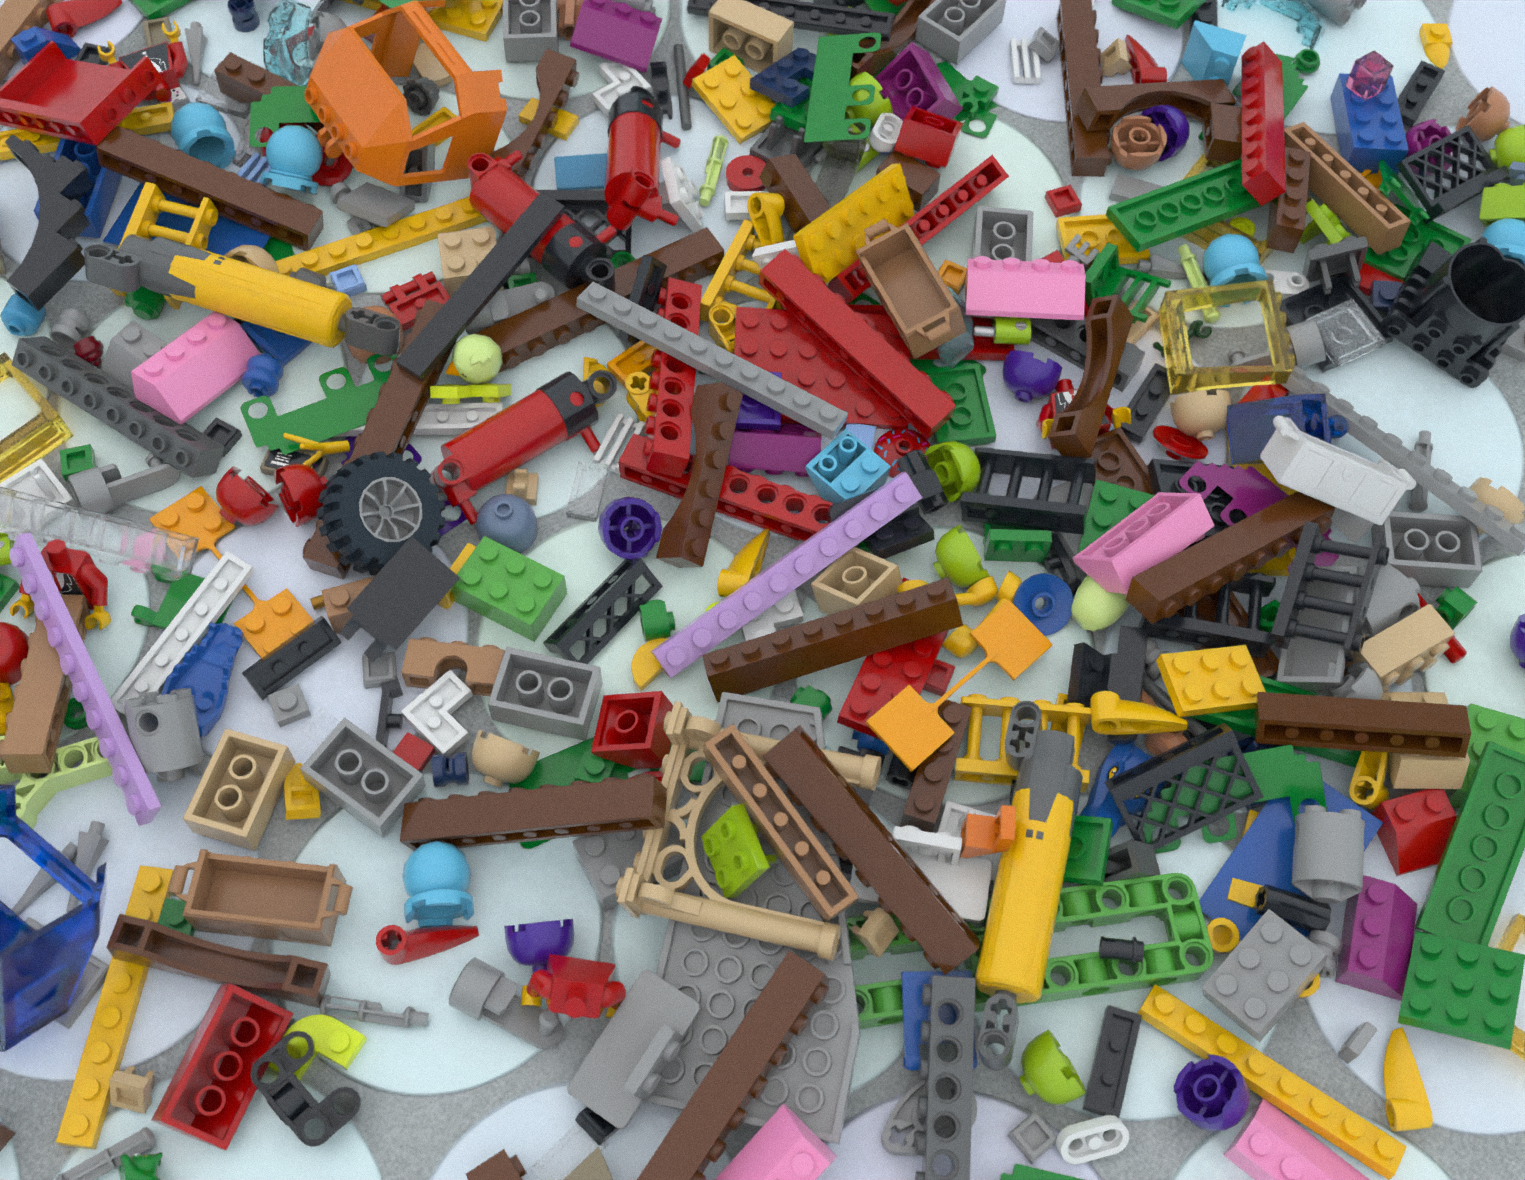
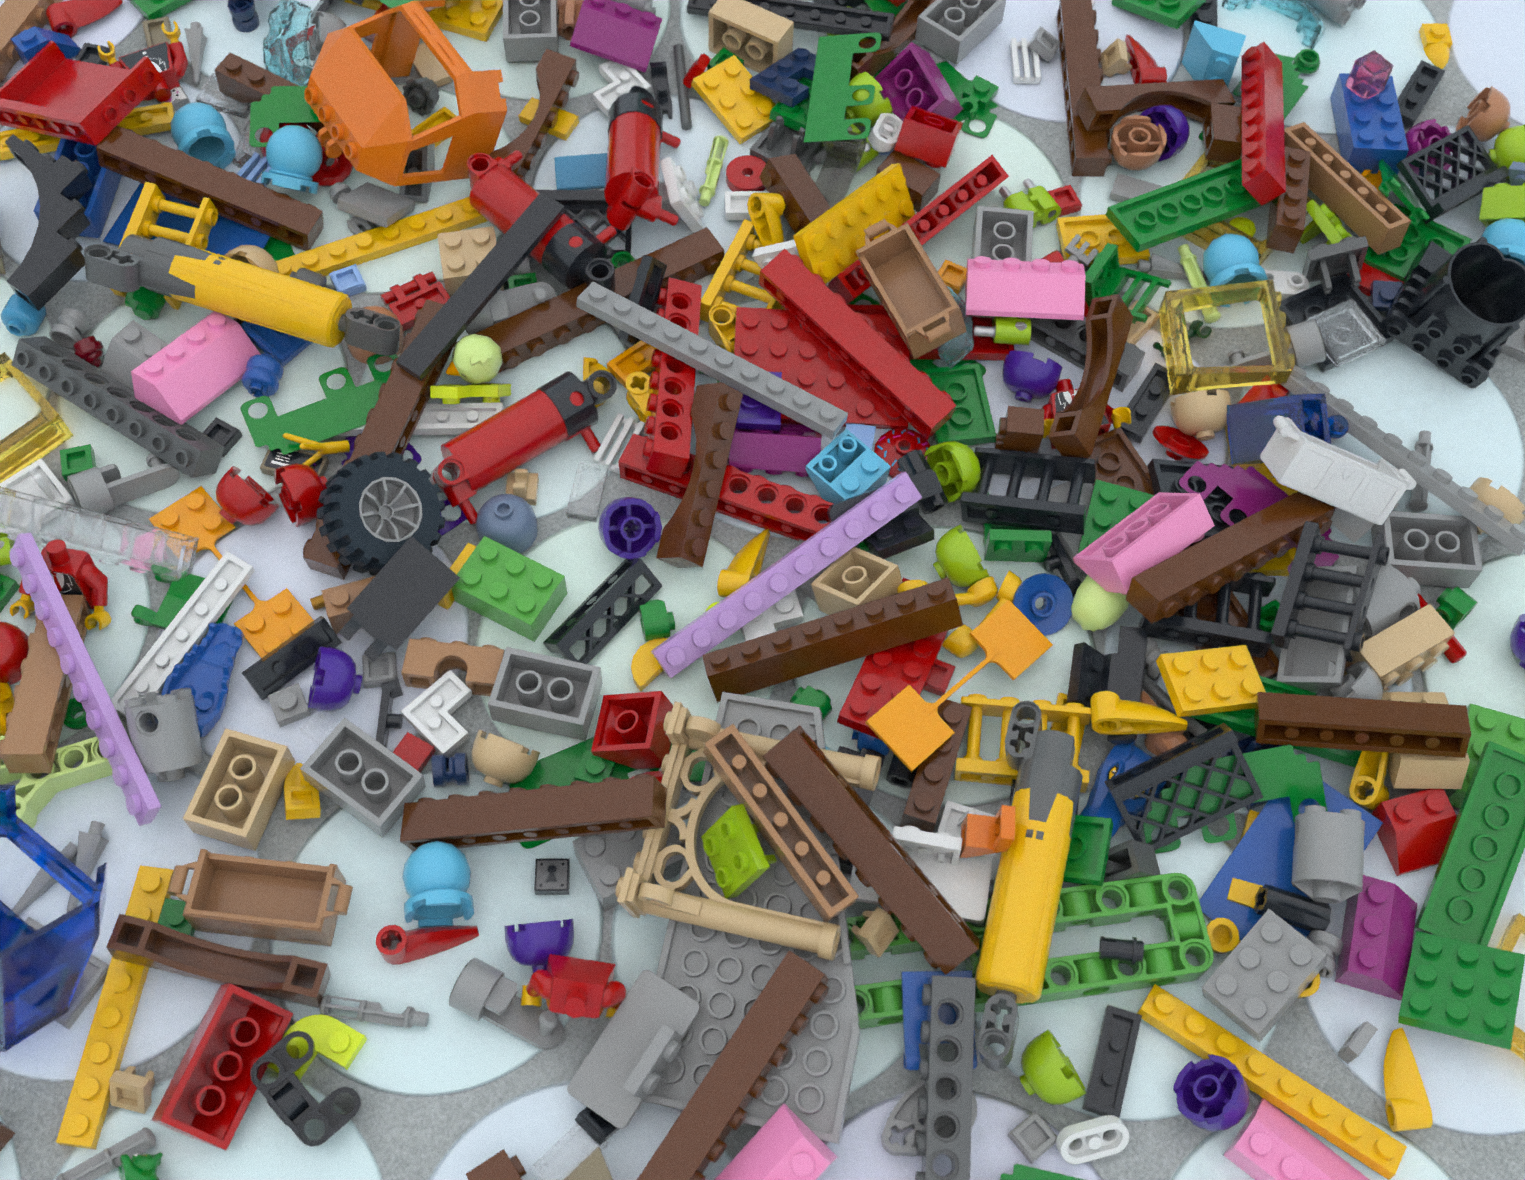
(333, 680): none -> dark purple cylinder
(552, 876): none -> tile
(1020, 430): none -> reddish brown brick
(1035, 200): none -> lime piece

